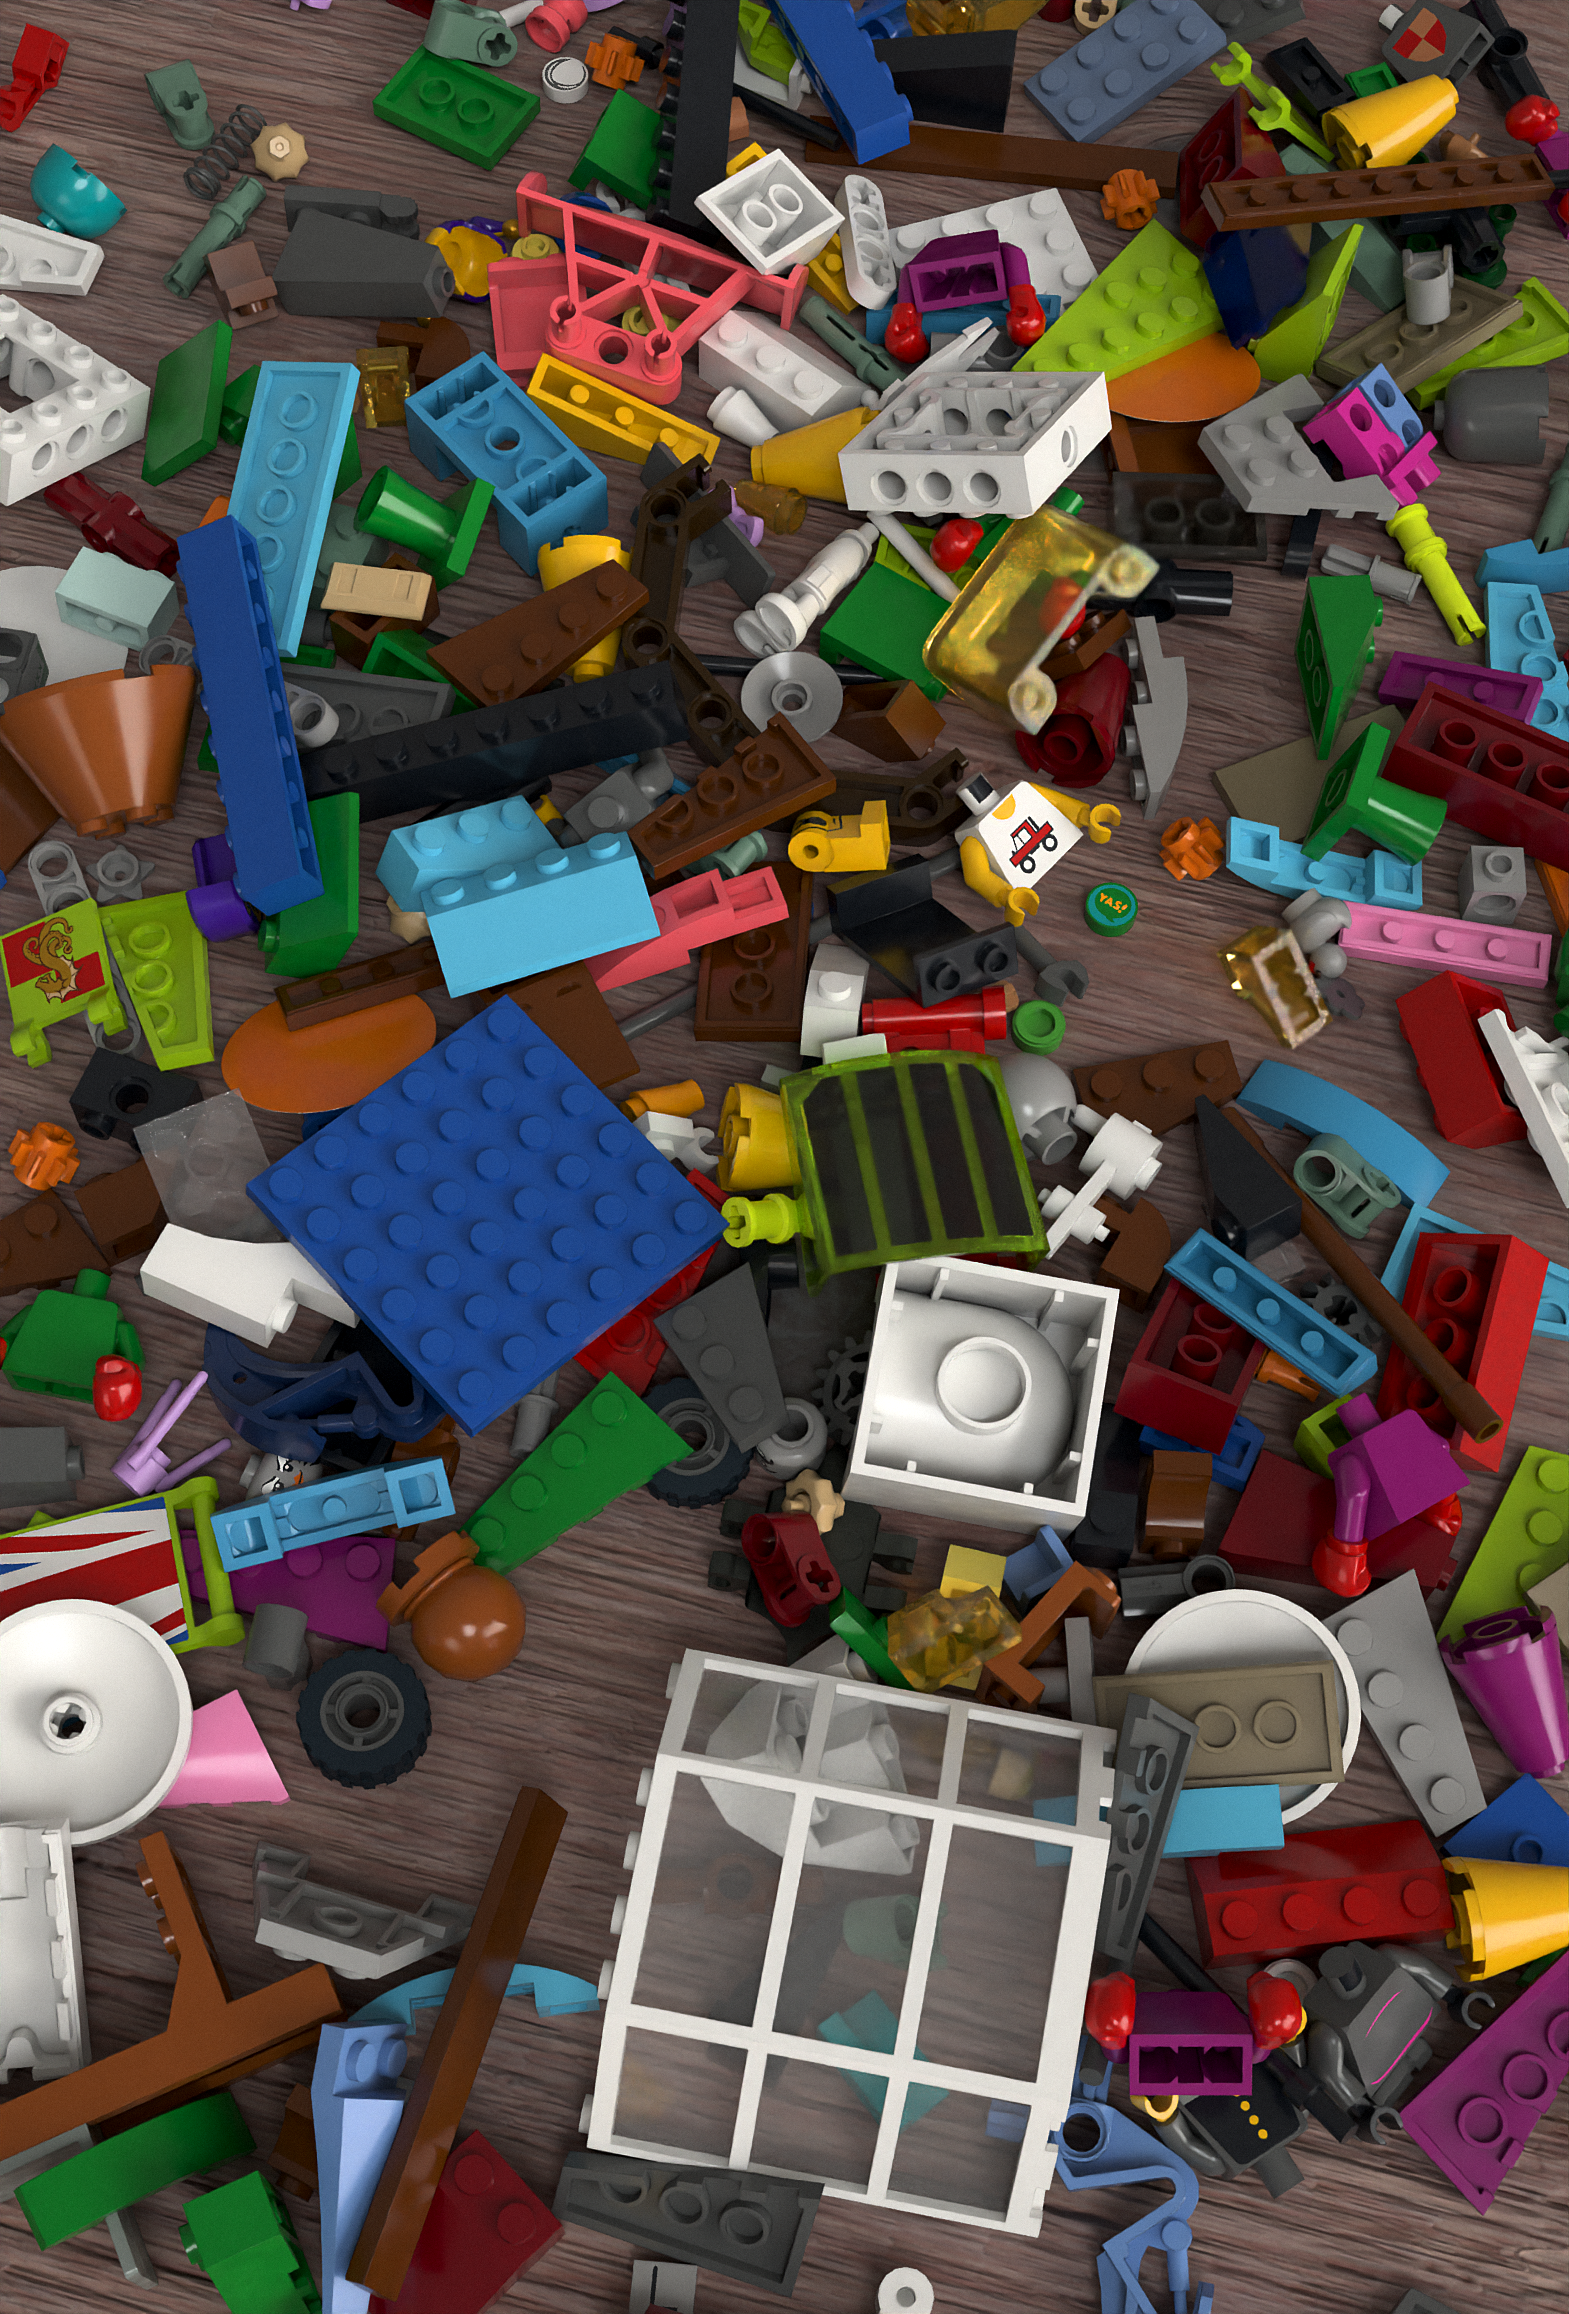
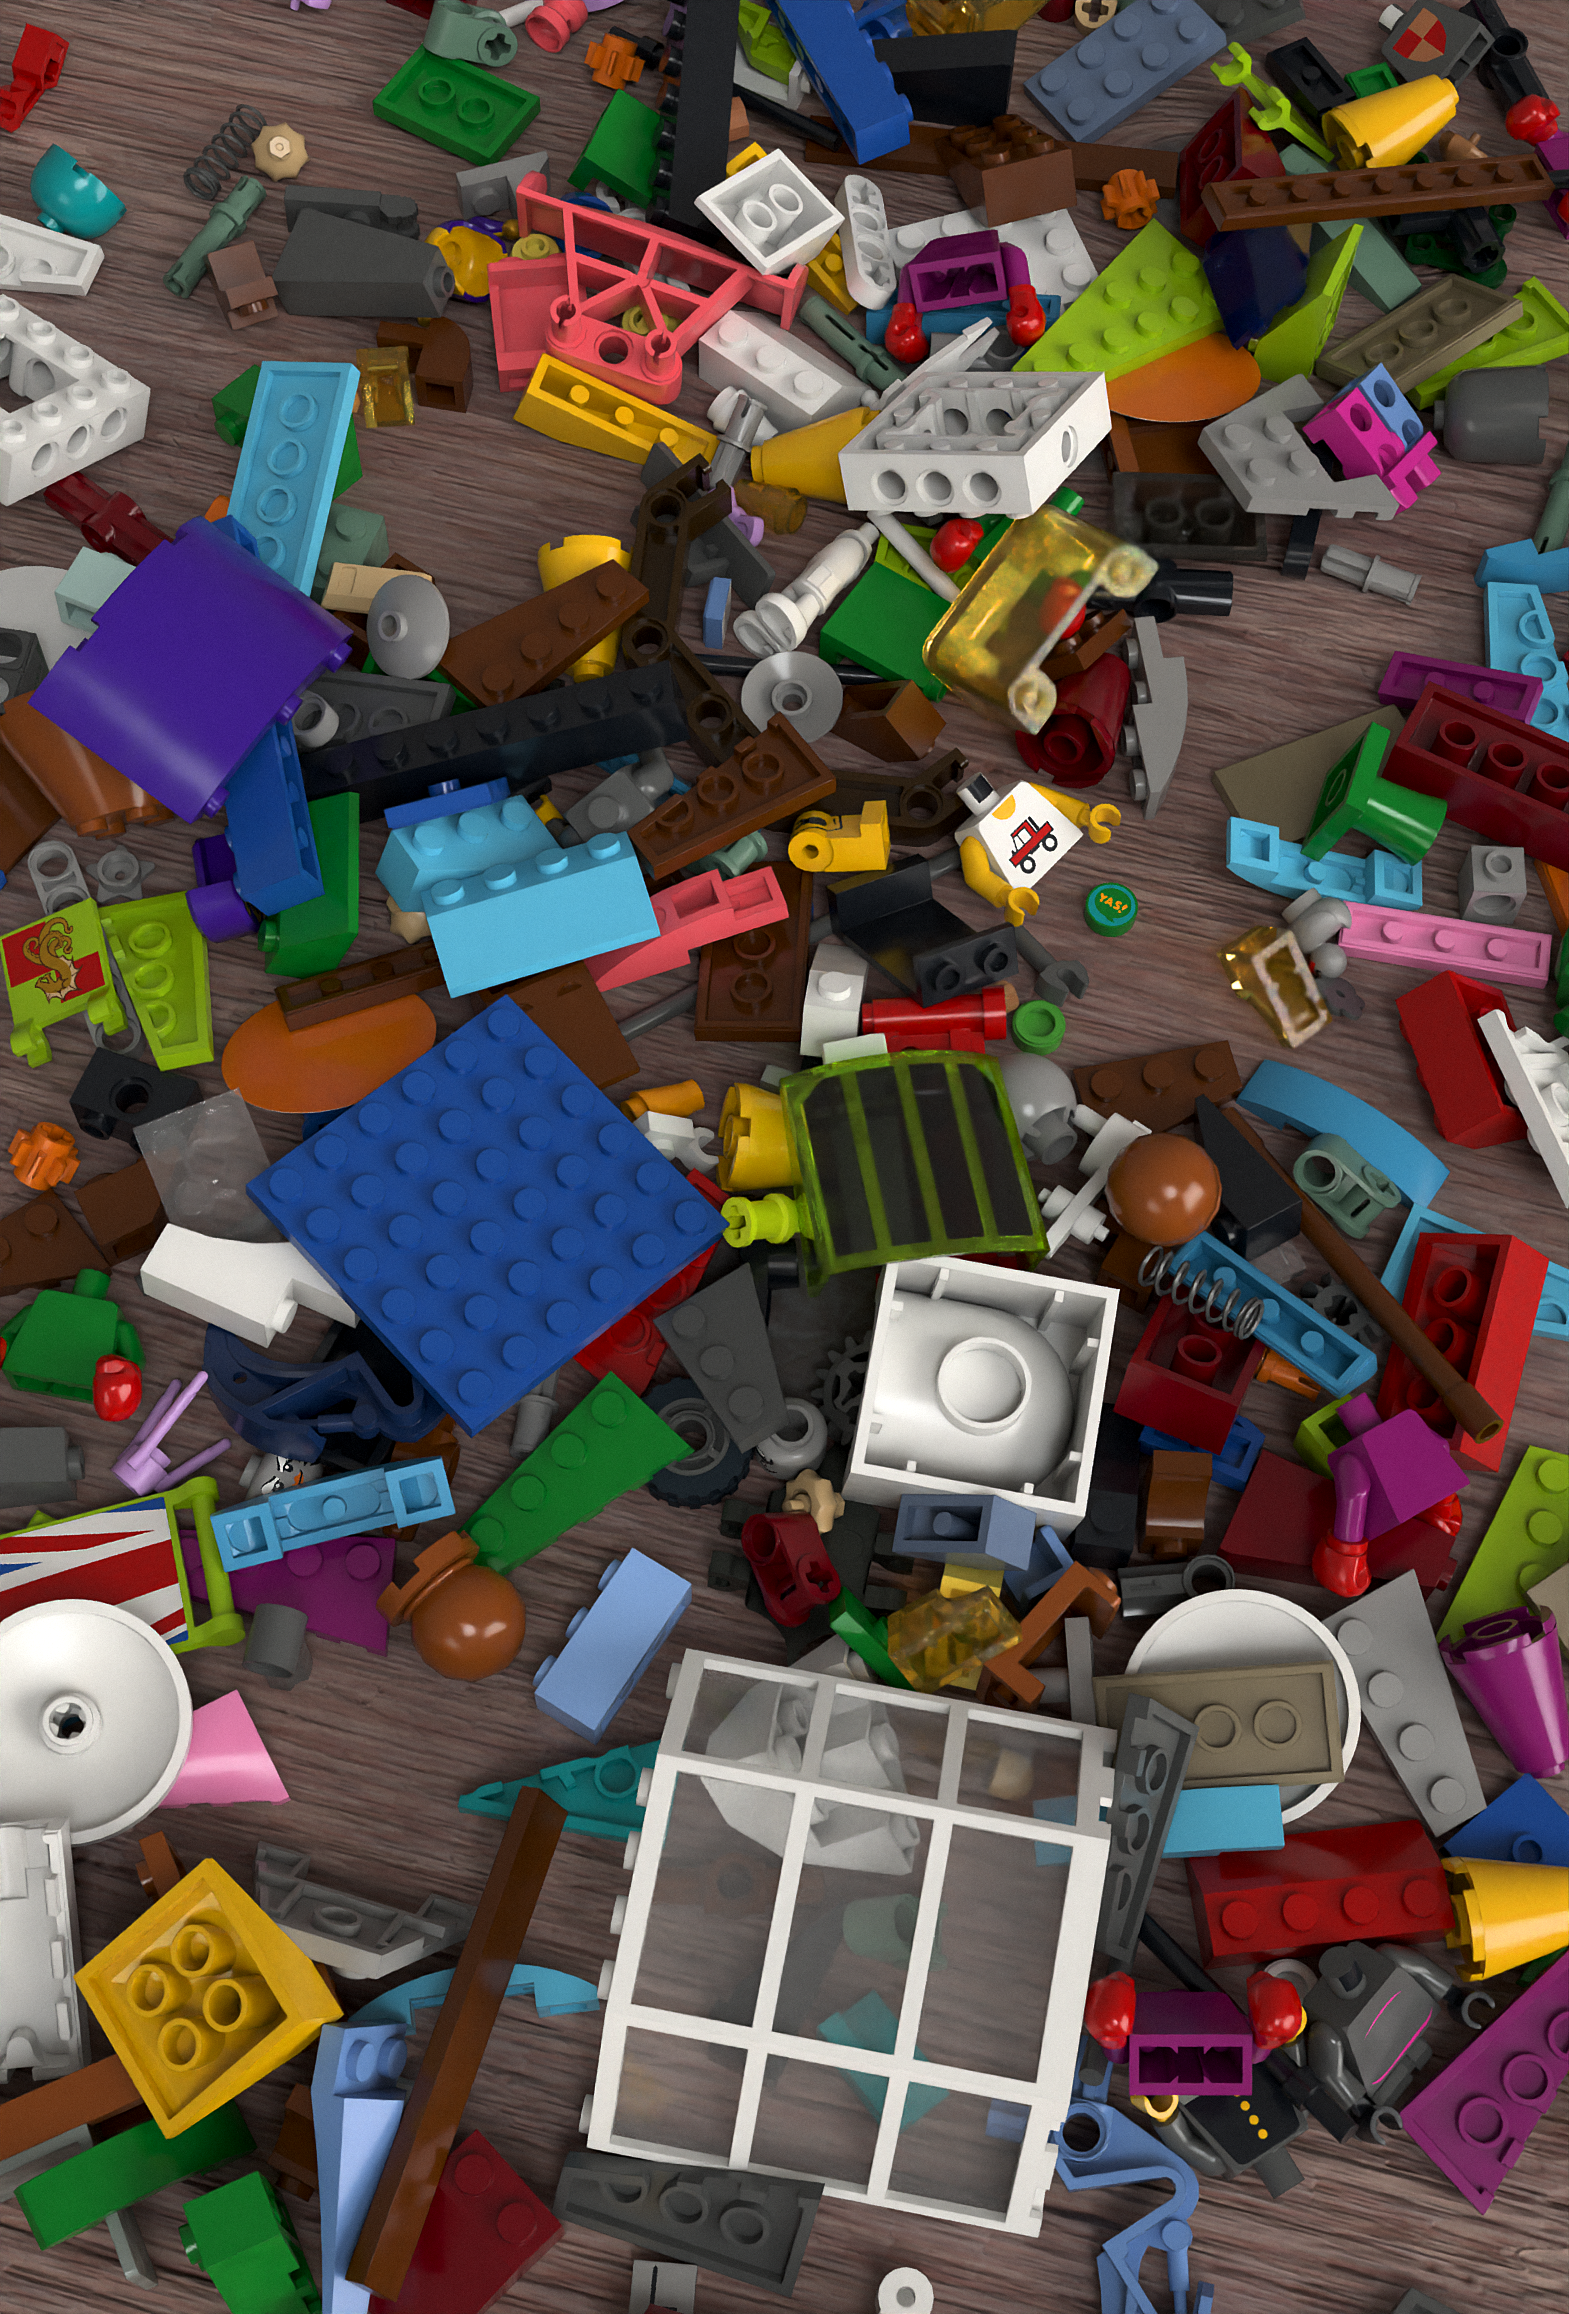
(182, 104): sand green piece -> none
(187, 403): green tile -> none
(191, 667): none -> dark purple panel
(204, 1997): none -> yellow slope
(372, 1753): black wheel -> none
(408, 627): none -> light grey dish
(435, 530): green plant -> none
(445, 800): none -> blue plate
(495, 185): none -> light grey slope
(542, 484): dark azure plate -> none
(565, 80): white tile -> none
(593, 1791): none -> teal wing
(611, 1645): none -> light blue brick
(717, 612): none -> medium blue tile
(736, 440): none -> light grey axle
(965, 1531): none -> sand blue slope
(1009, 170): none -> reddish brown slope
(1163, 1189): none -> dark orange tile
(1192, 848): orange gear -> none
(1252, 1309): none -> dark grey piece
(1333, 650): green slope -> none
(1427, 556): neon yellow pin -> none
(1428, 285): light grey piece -> none

